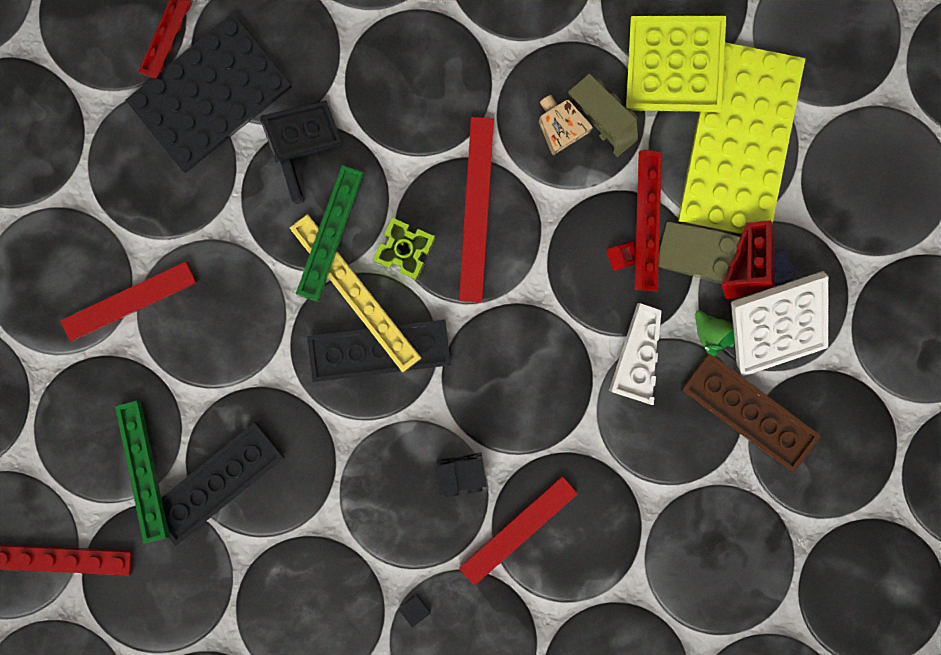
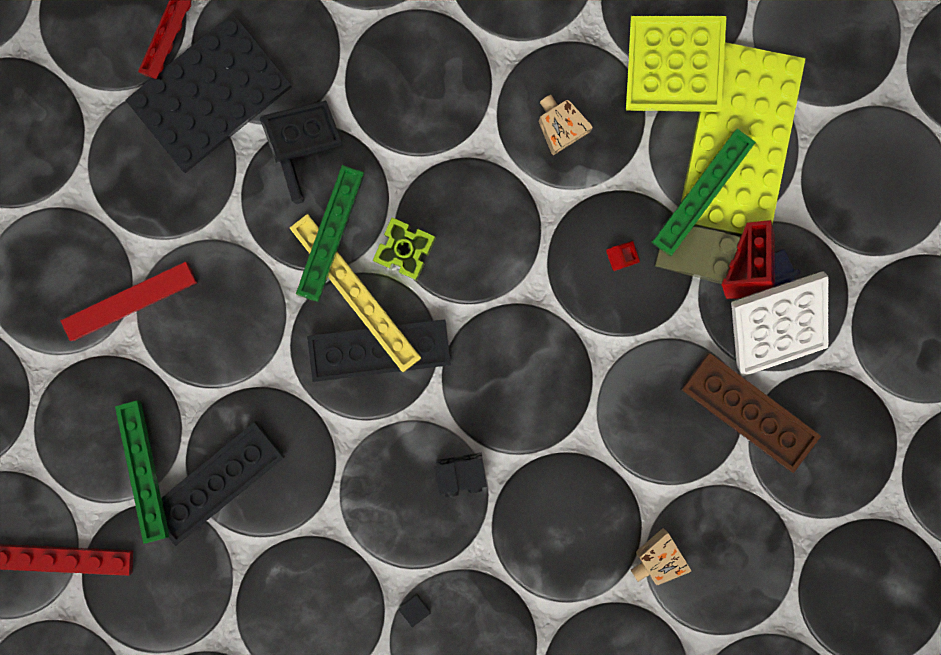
(476, 209): red tile -> none
(518, 530): red tile -> none
(605, 113): olive wedge -> none
(636, 364): white wing -> none
(648, 220): red plate -> none
(660, 560): none -> tan torso
(703, 192): none -> green plate
(714, 332): bright green hat -> none

